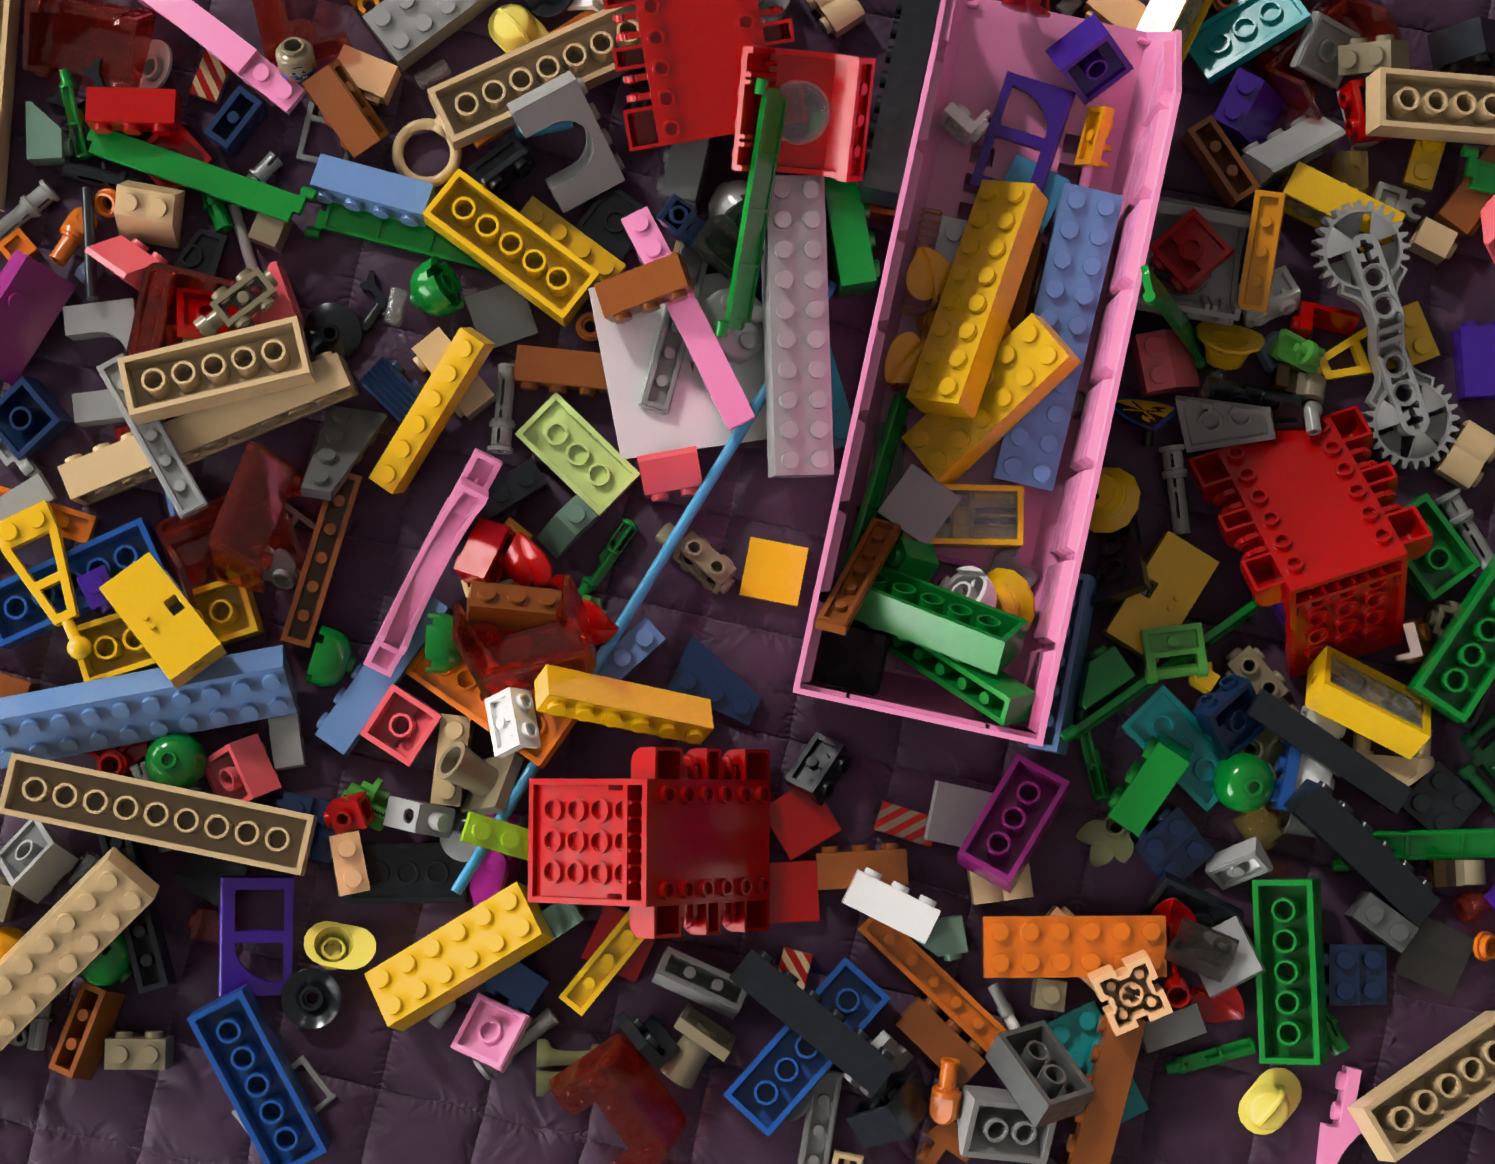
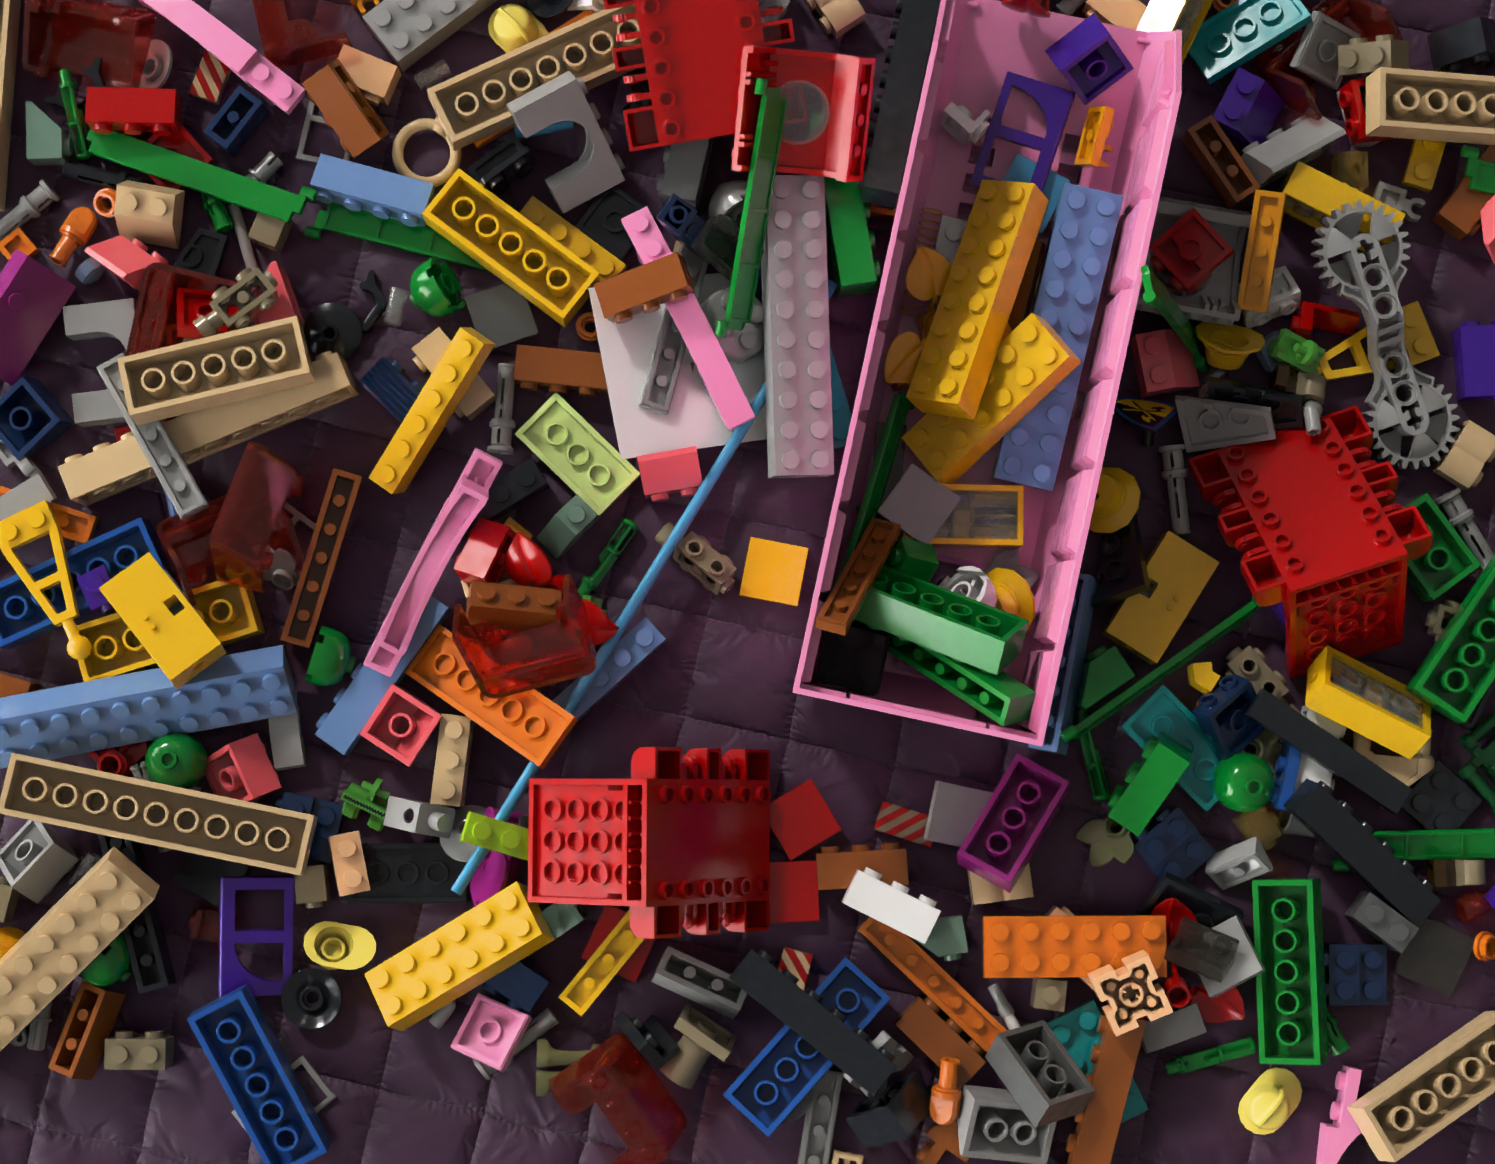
(89, 239): black bar -> none
(296, 59): dark tan head -> none
(314, 886): none -> dark tan brick
(339, 448): dark grey wing -> none
(355, 807): red brick -> none
(439, 644): green cylinder -> none
(486, 779): dark tan plant -> none
(512, 721): white bracket -> none
(623, 704): yellow brick -> none
(707, 677): dark blue wing -> none
(819, 767): black bracket -> none
(1174, 642): bright green plate -> none
(1418, 639): dark orange bracket -> none
(1433, 241): tan brick -> none

